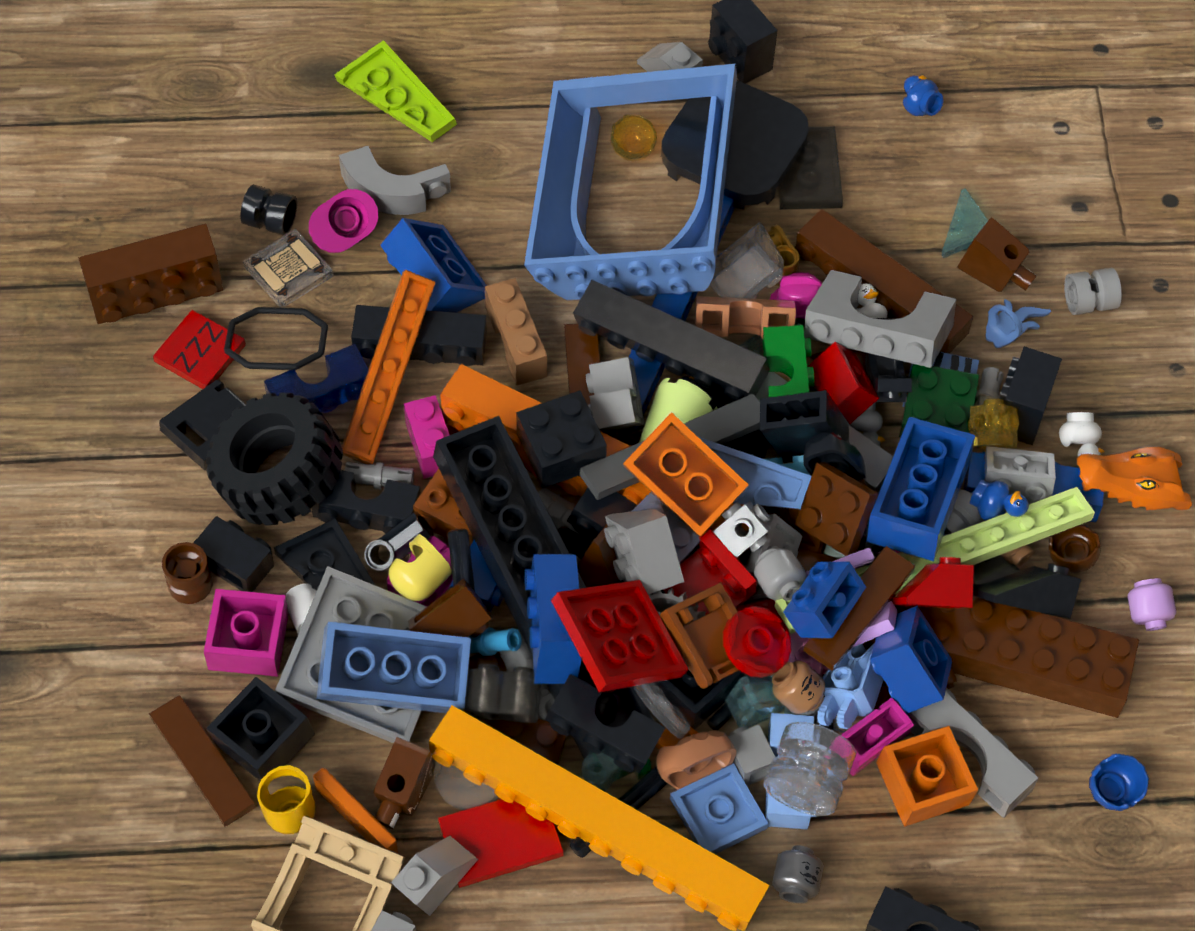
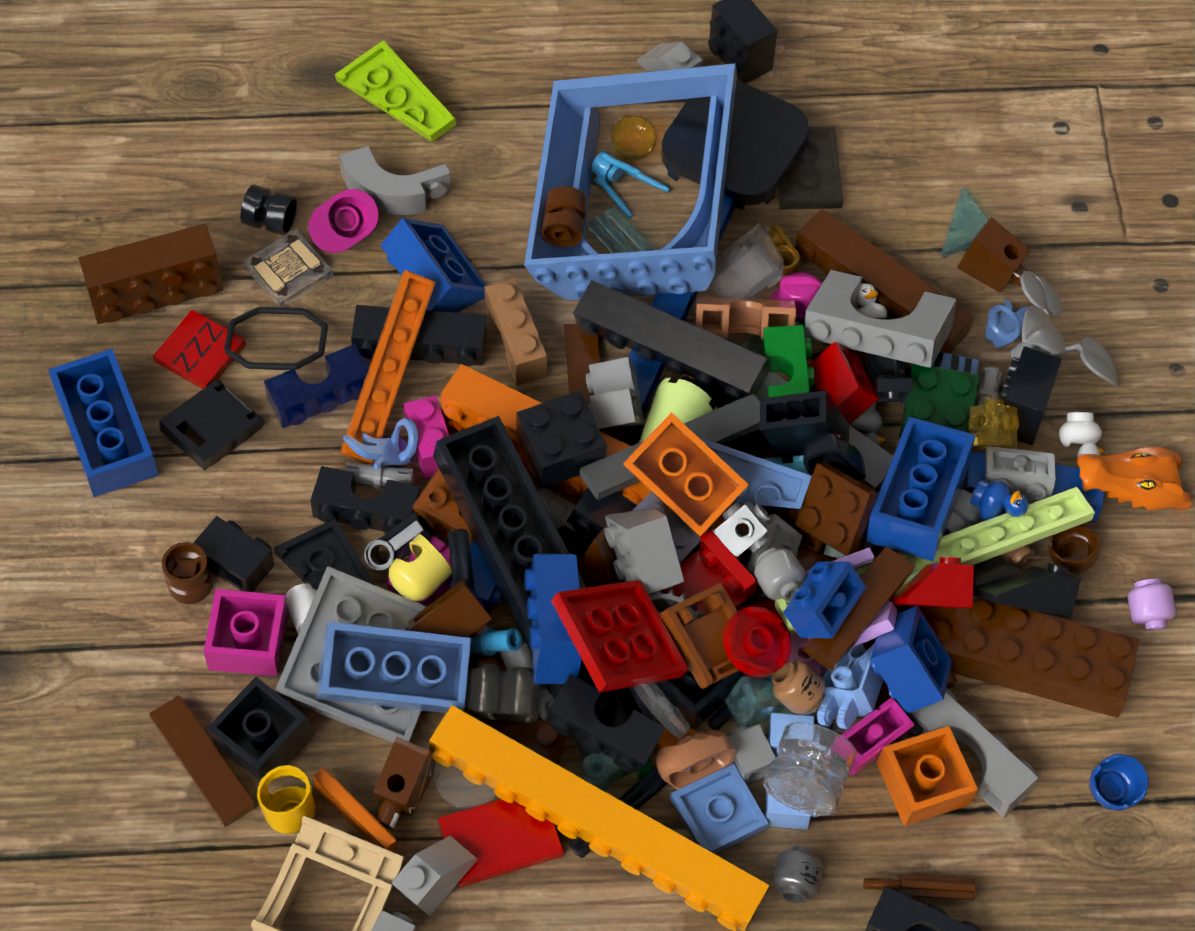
(103, 422): none -> blue brick
(294, 482): black tyre -> none
(387, 450): none -> medium blue piece
(564, 216): none -> reddish brown wheel
(611, 169): none -> dark azure plant
(624, 225): none -> clear light blue tile
(922, 96): blue animal -> none
(928, 886): none -> reddish brown axle
(1043, 336): none -> light grey plant
(1096, 290): light grey wheel -> none

